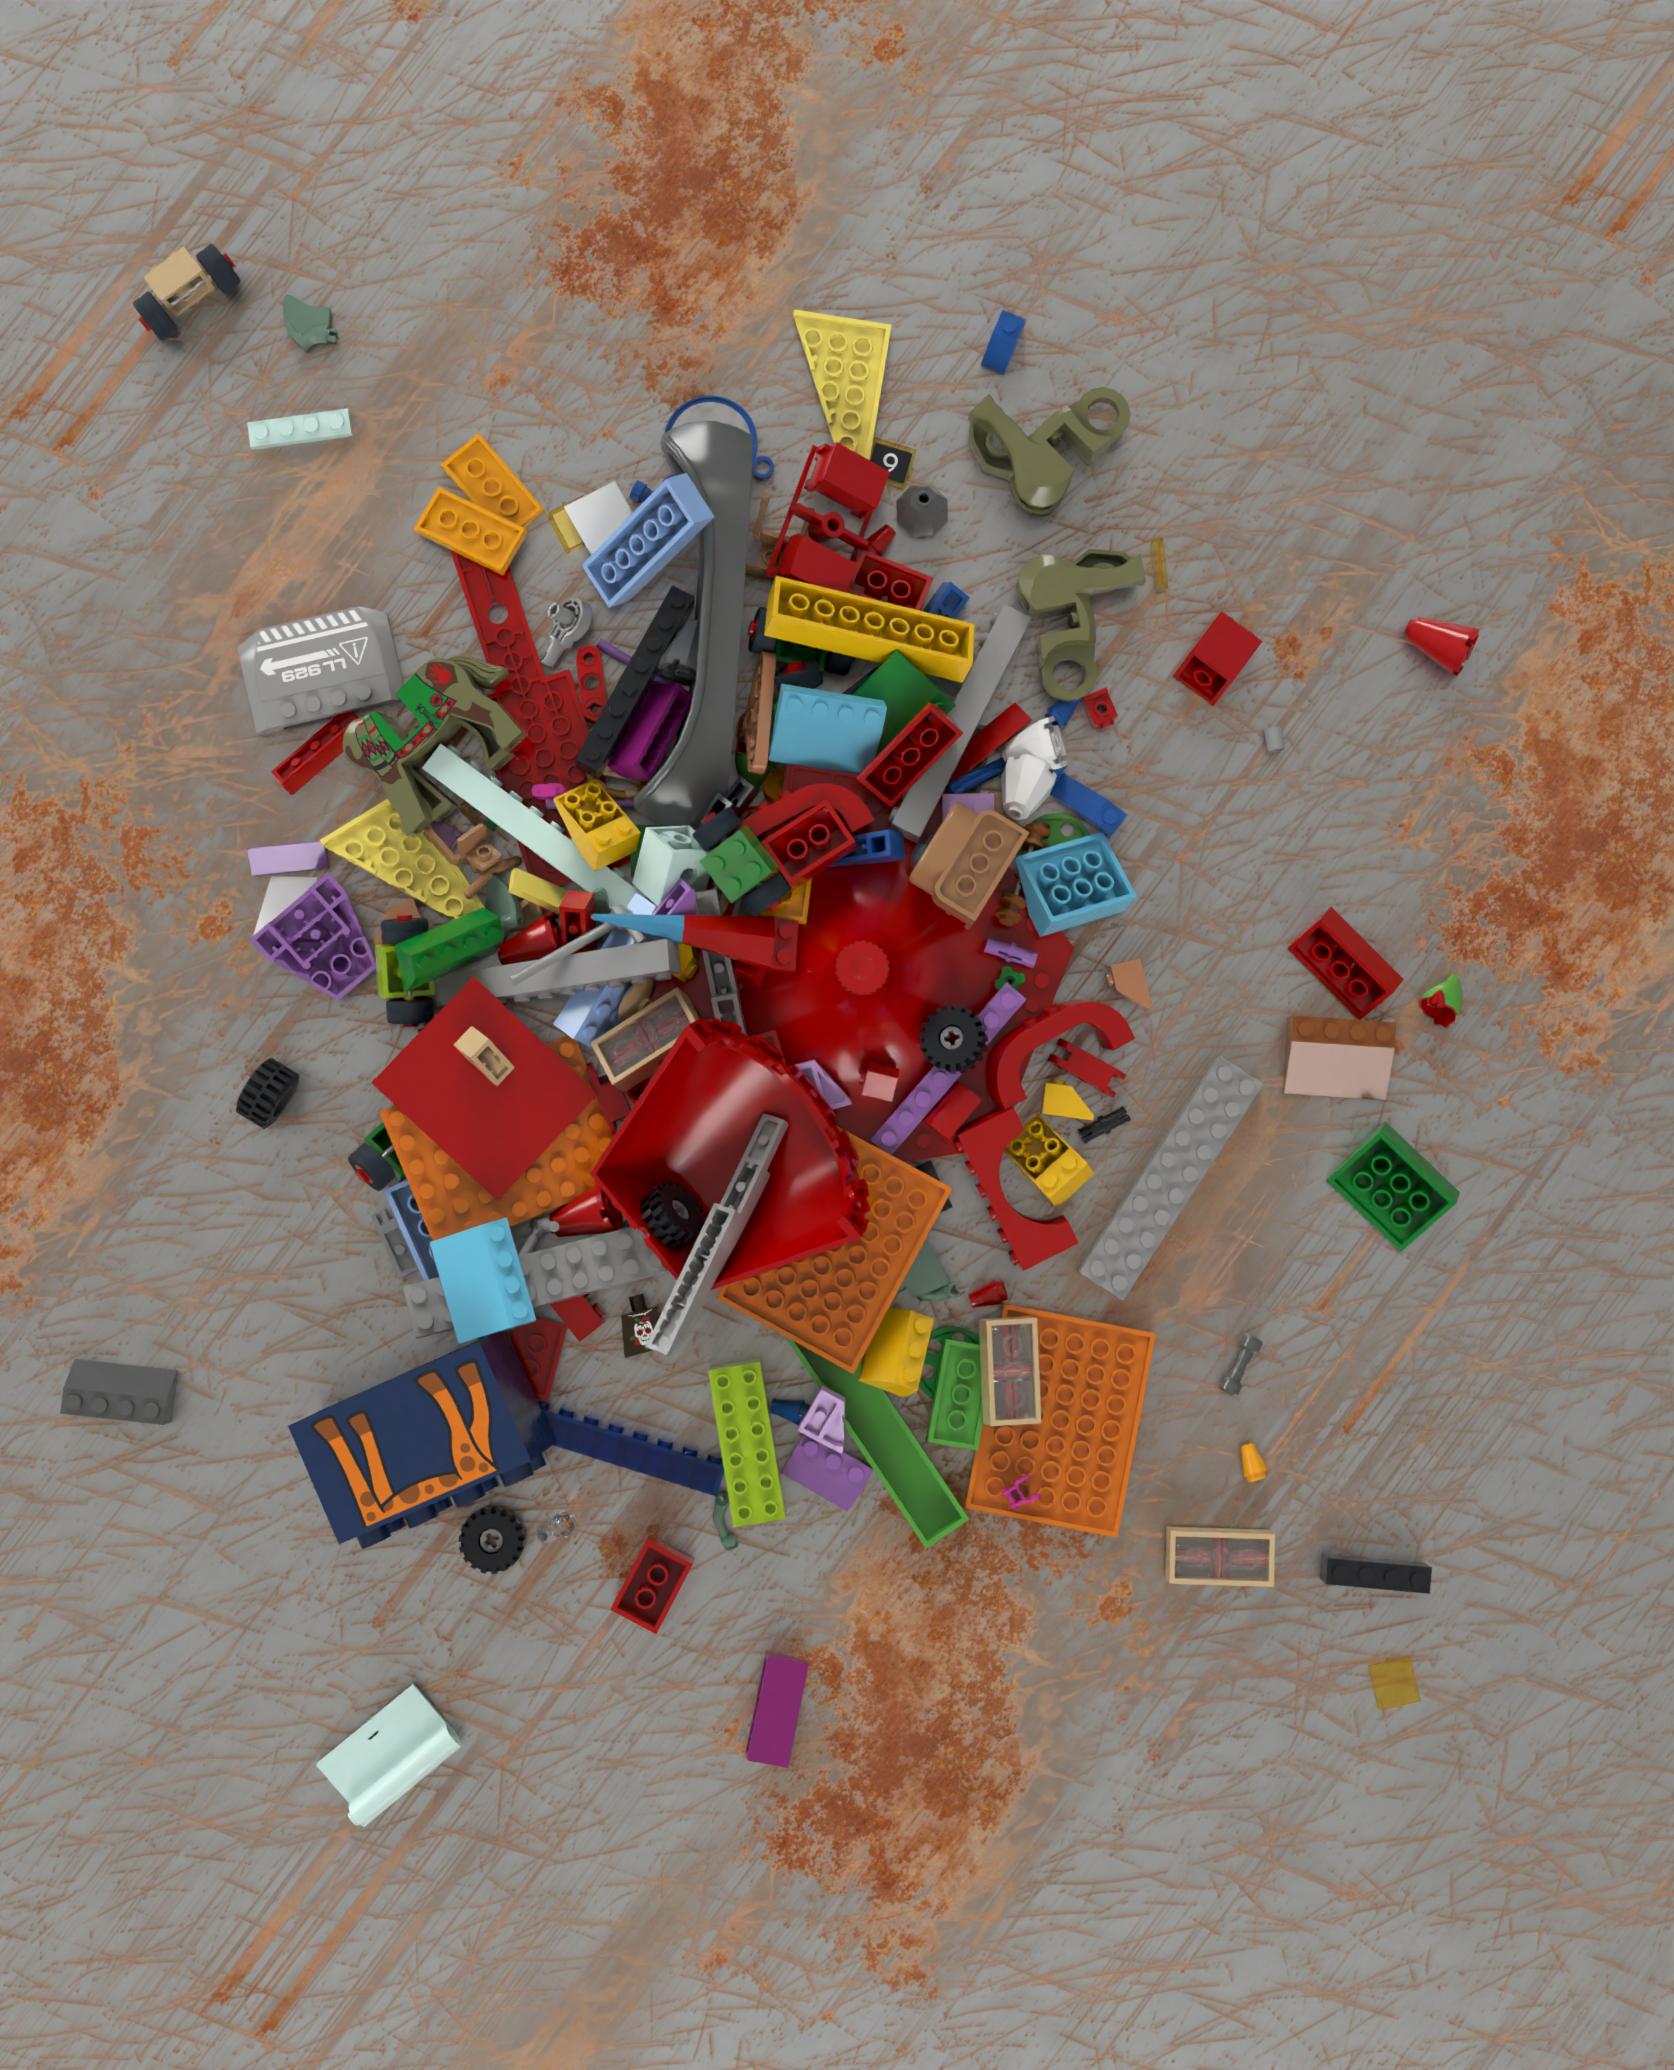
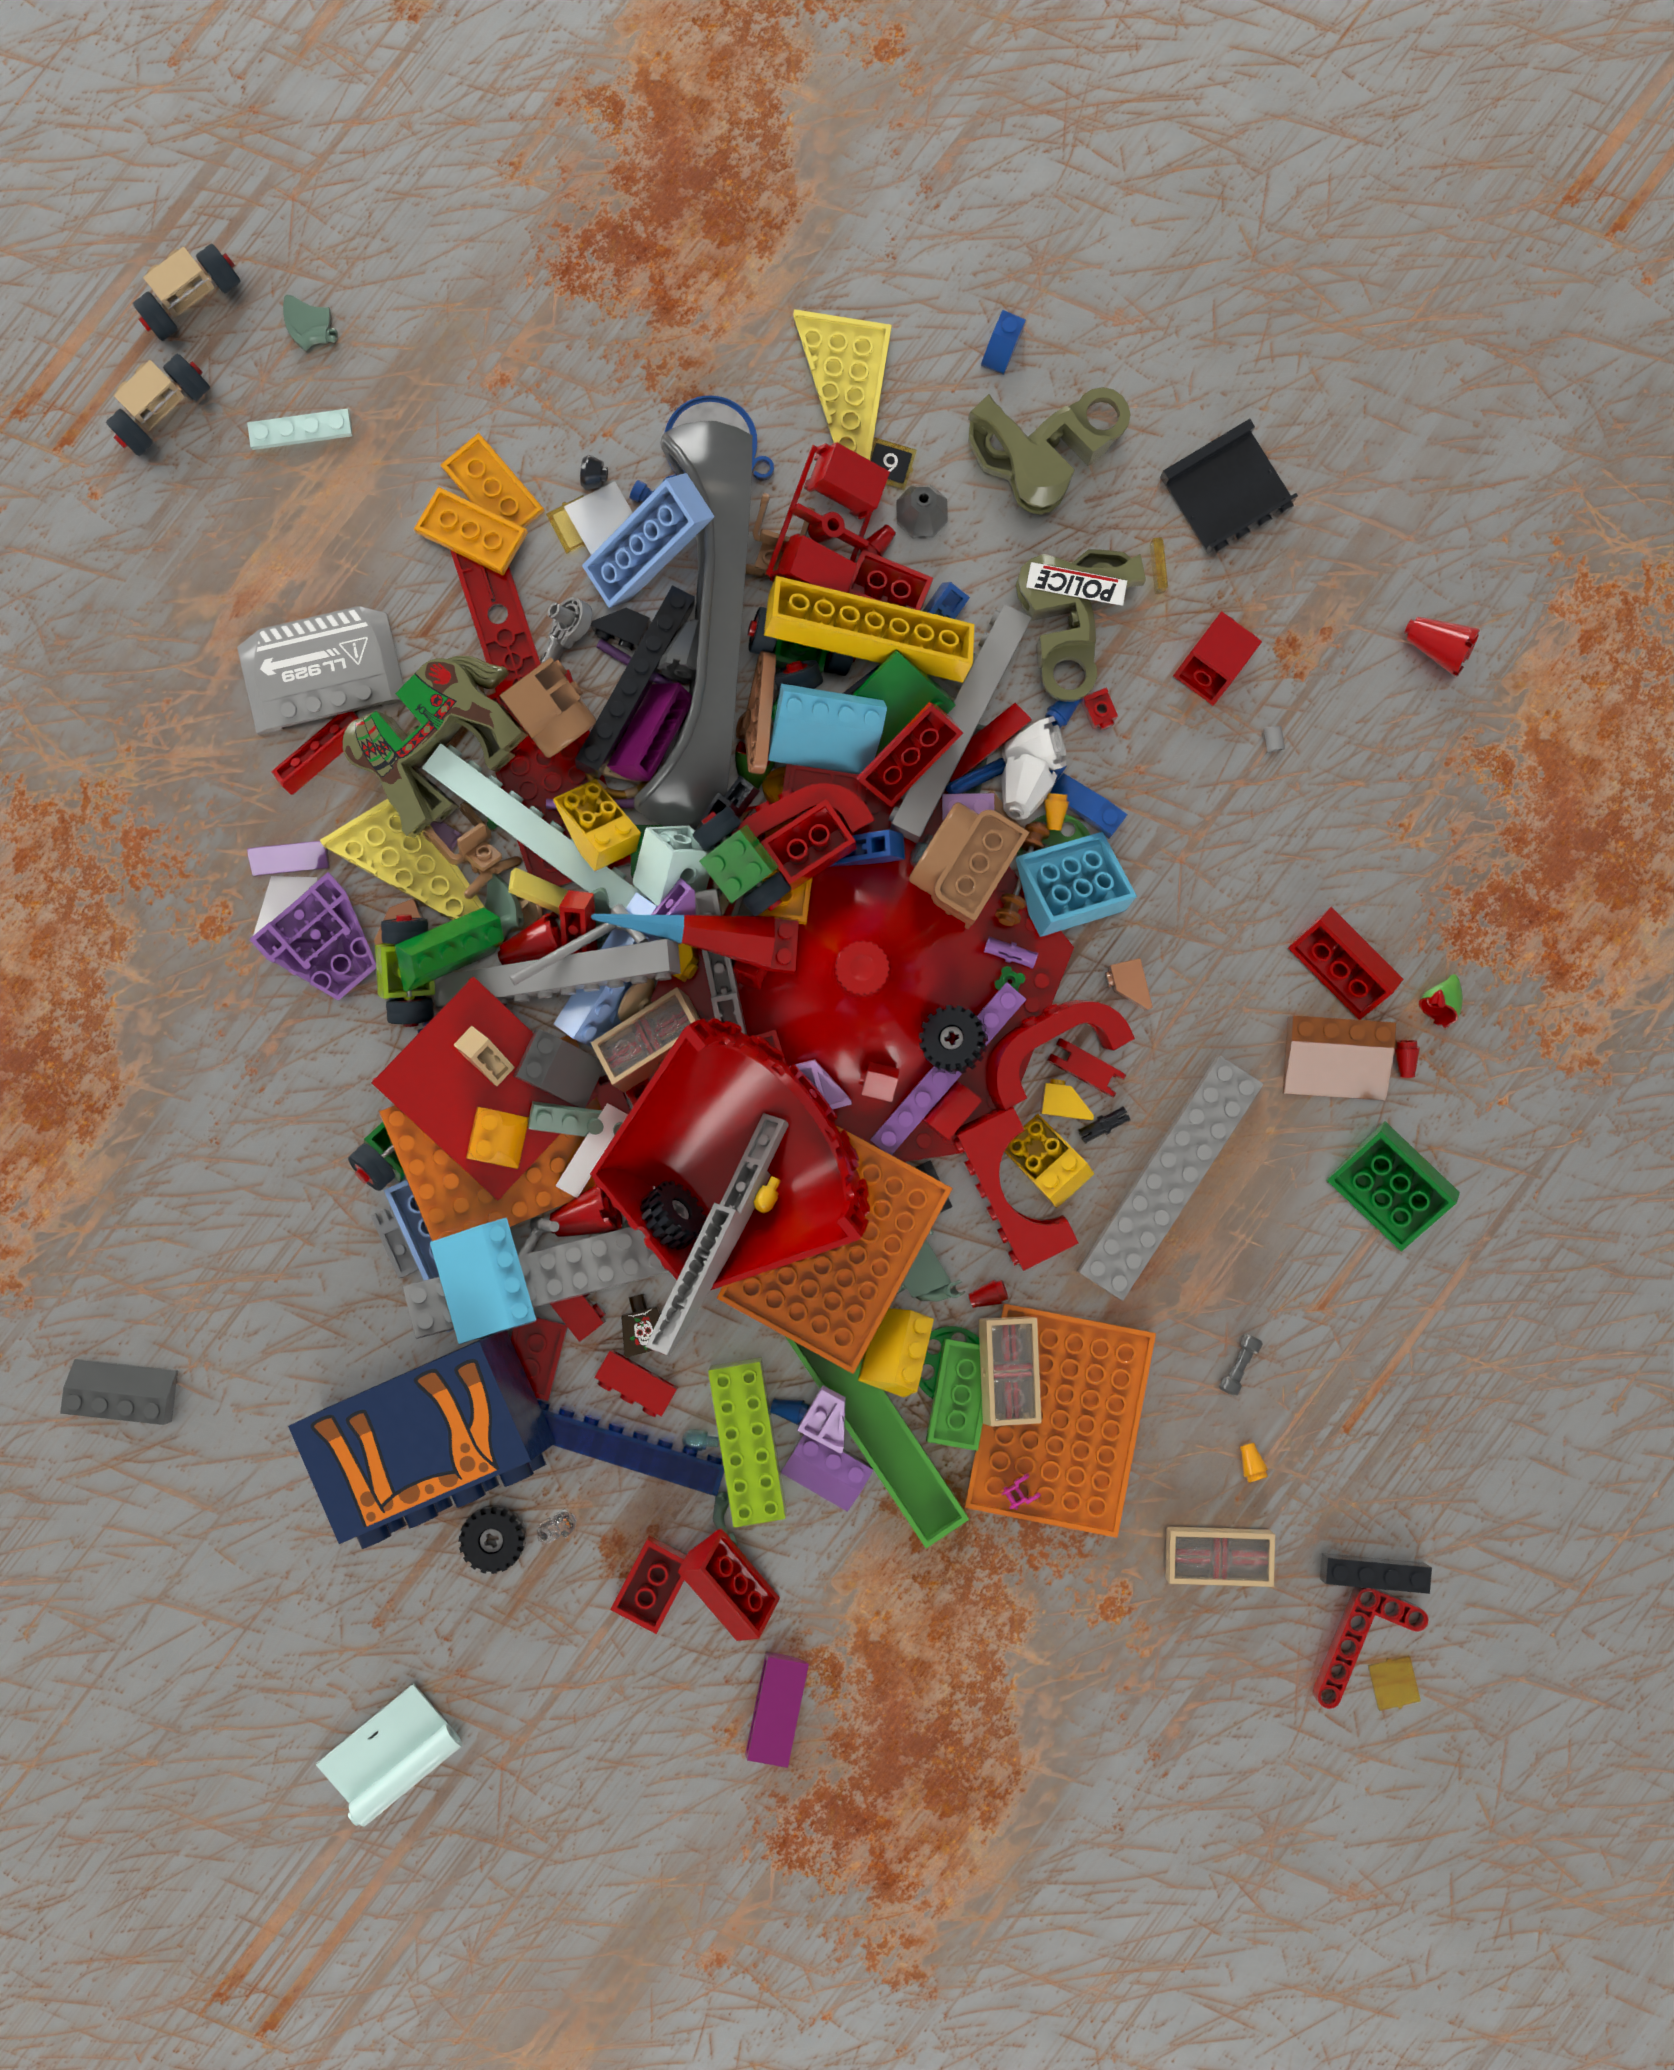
(150, 397): none -> brick
(267, 1093): black tyre -> none
(497, 1137): none -> light orange slope
(548, 791): dark pink piece -> none
(549, 707): none -> medium nougat brick
(559, 1068): none -> dark grey slope
(566, 1119): none -> sand green plate
(588, 671): red piece -> none
(590, 1151): none -> white sticker
(592, 472): none -> black cone
(623, 626): none -> black slope
(635, 1383): none -> red brick
(698, 1440): none -> clear light blue cylinder
(729, 1586): none -> red slope
(767, 1196): none -> yellow cylinder
(1055, 810): none -> light orange cone
(1076, 583): none -> sticker
(1227, 488): none -> black panel
(1358, 1635): none -> red beam
(1407, 1057): none -> red cone

